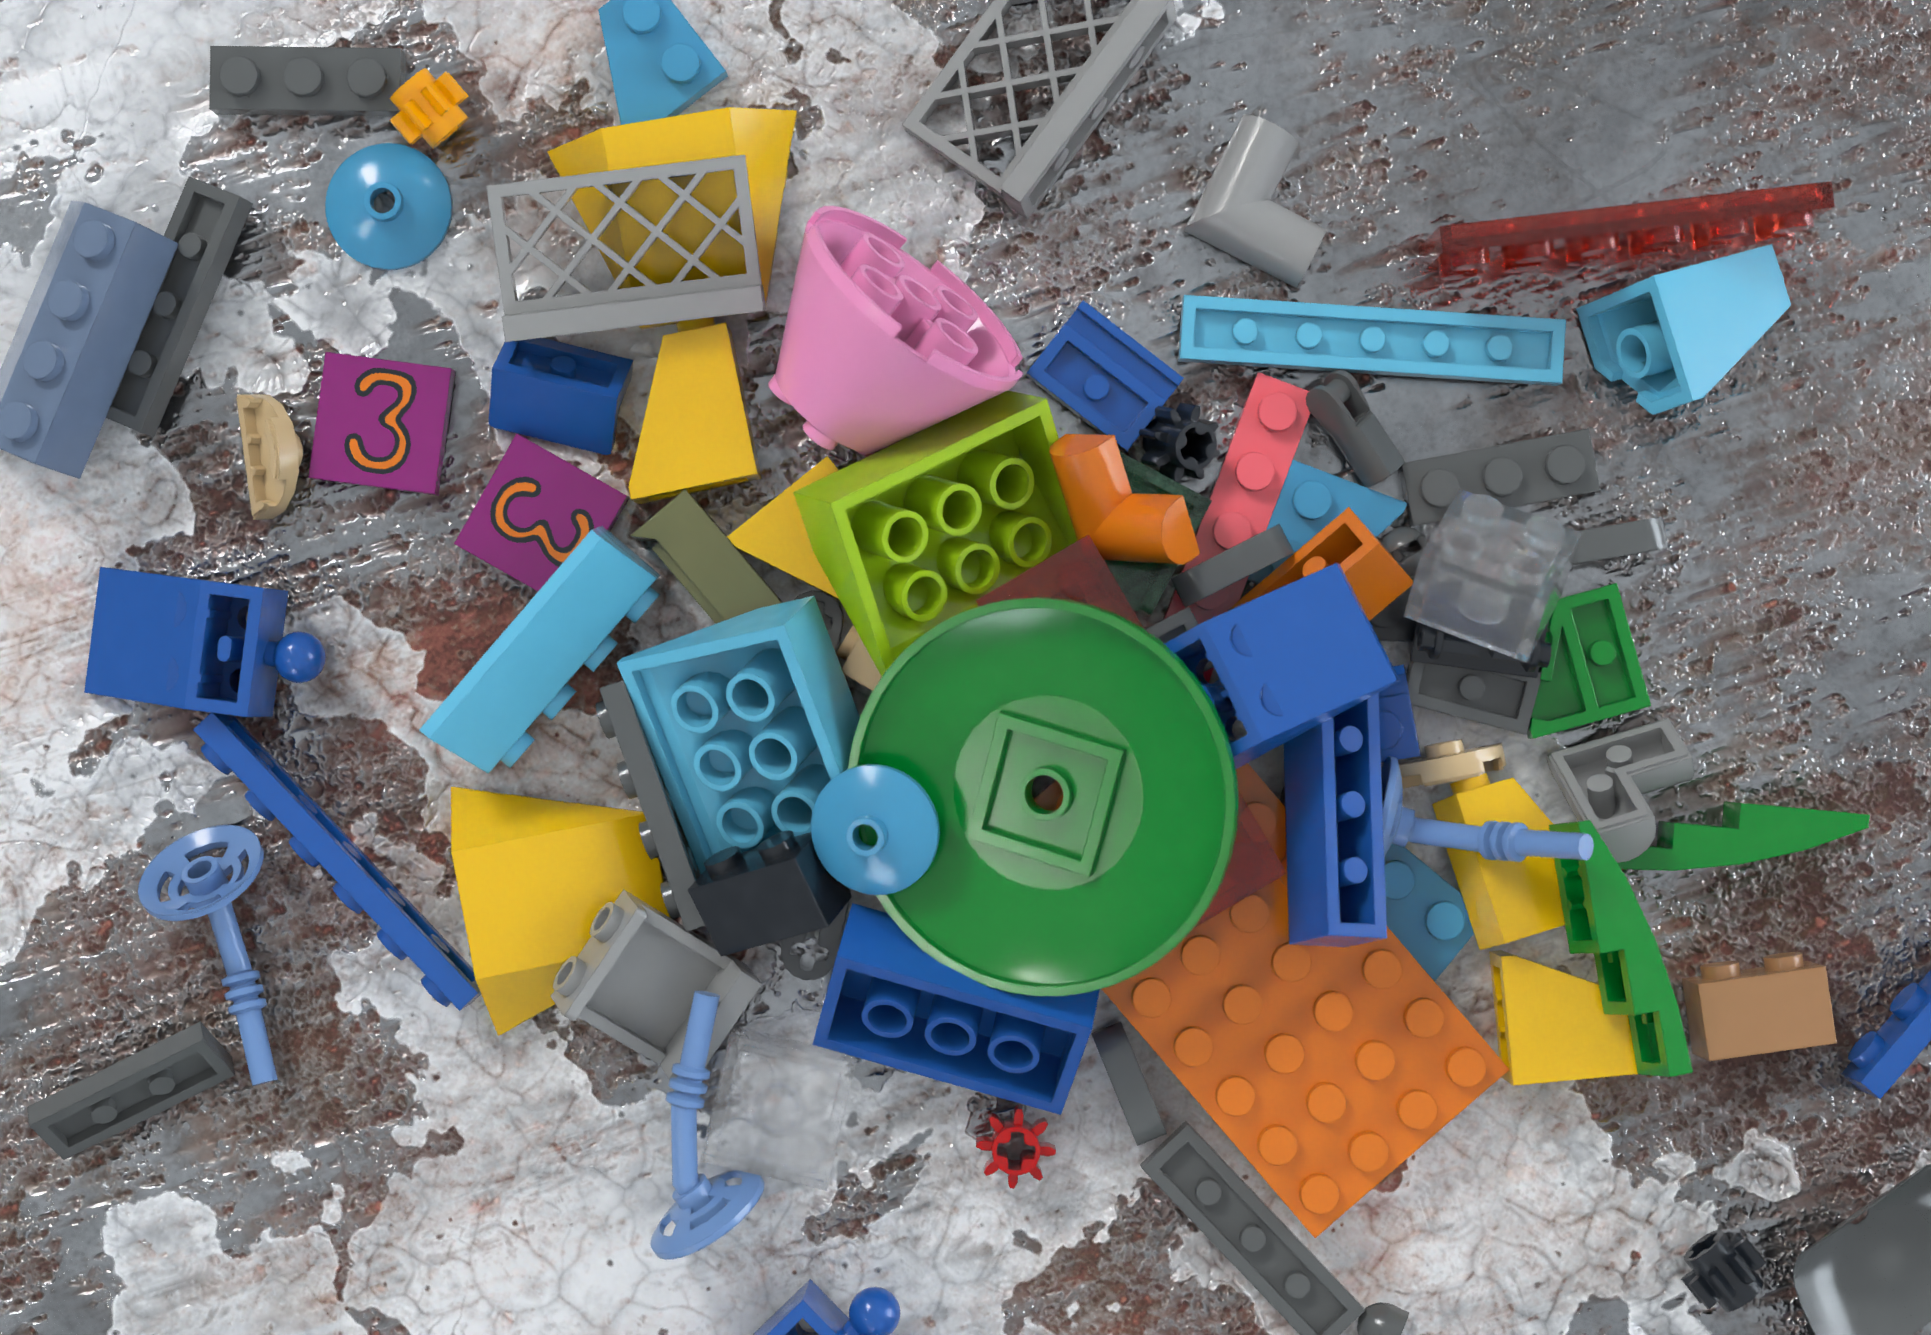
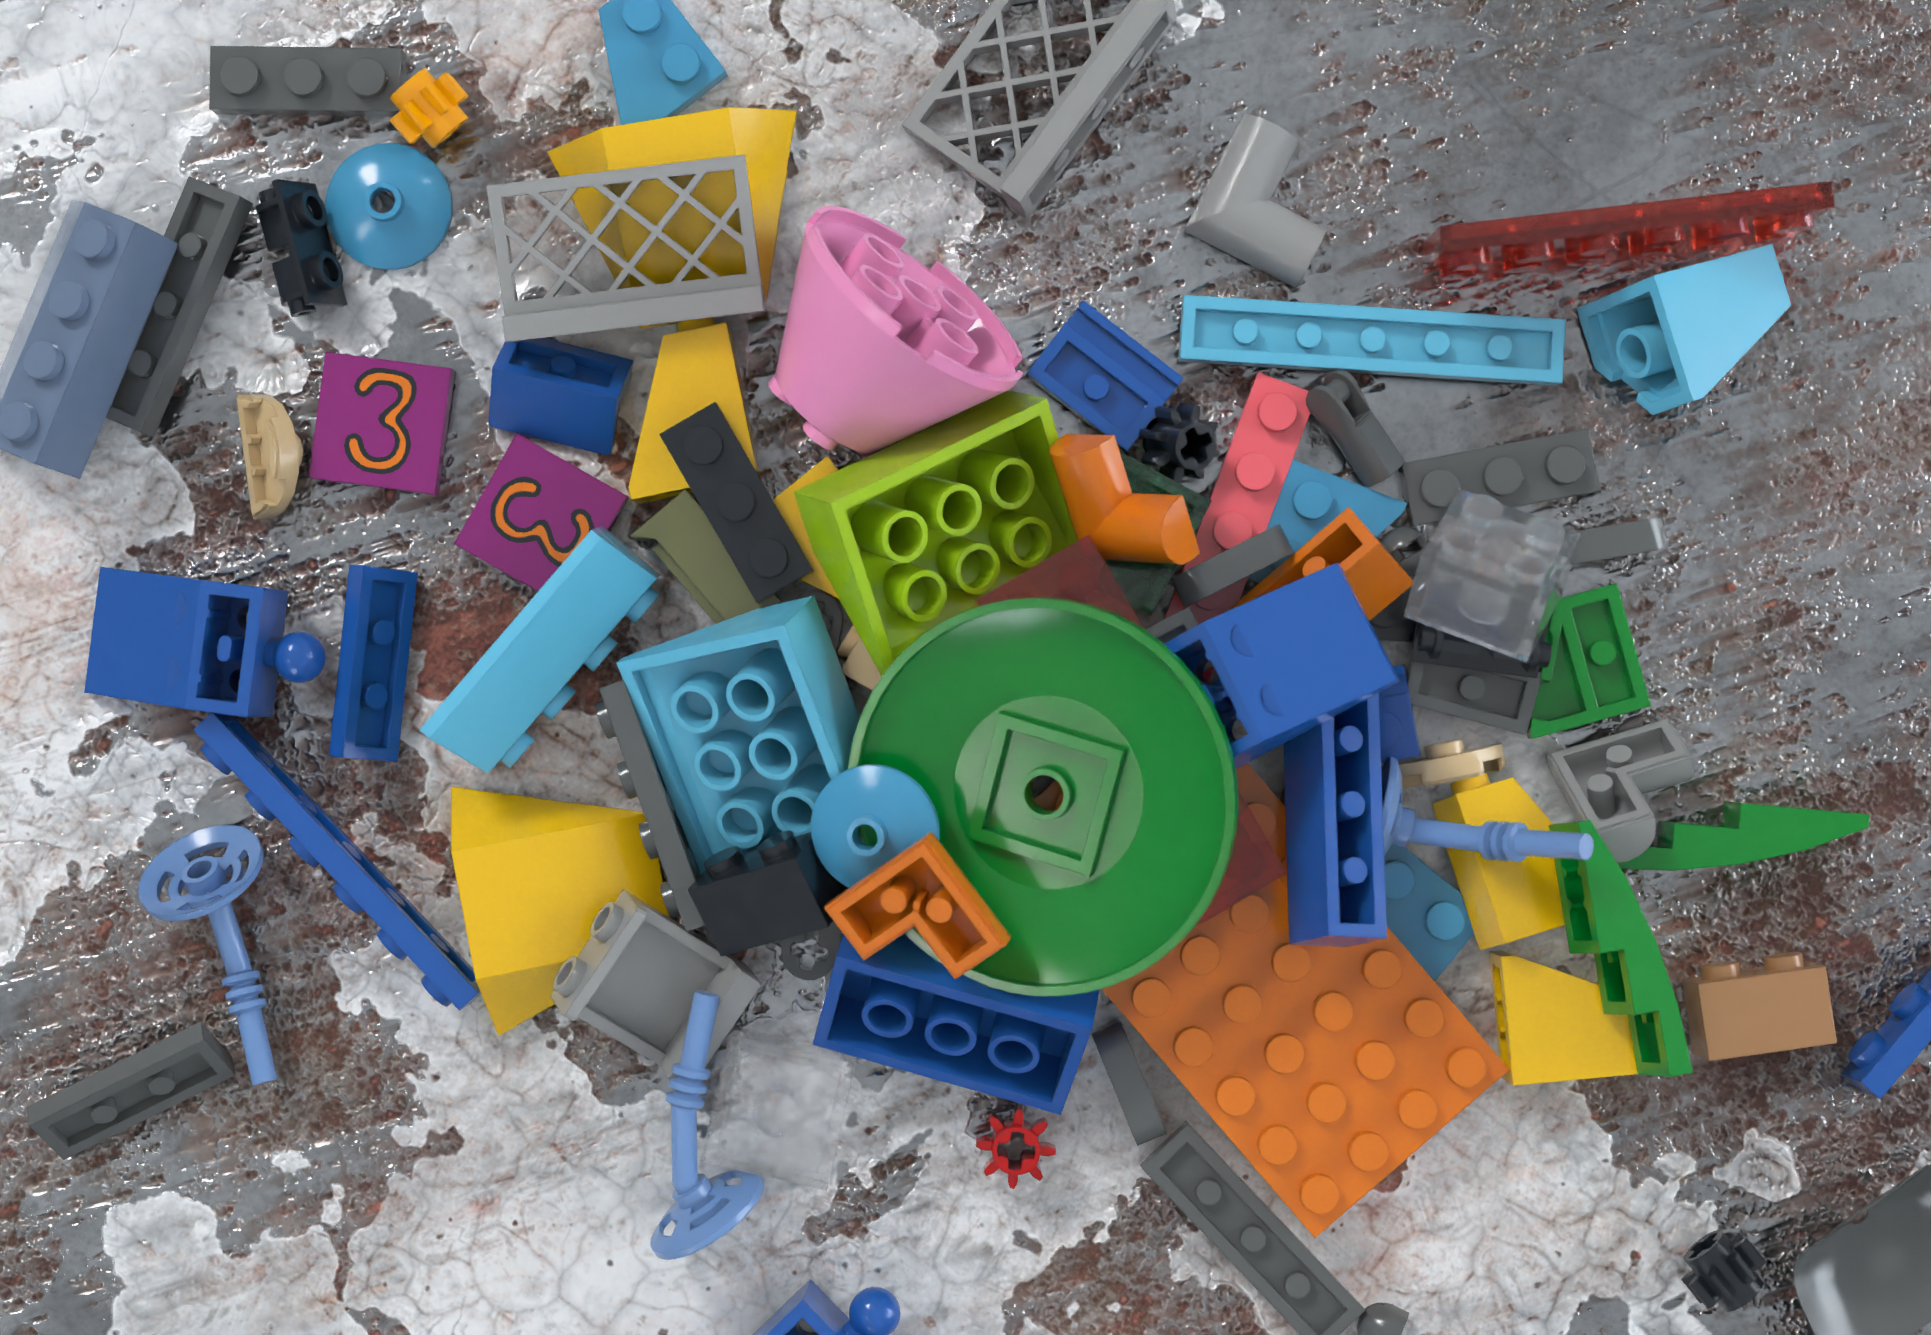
(296, 219): none -> black hinge
(373, 663): none -> blue plate
(736, 502): none -> black plate
(926, 892): none -> orange brick

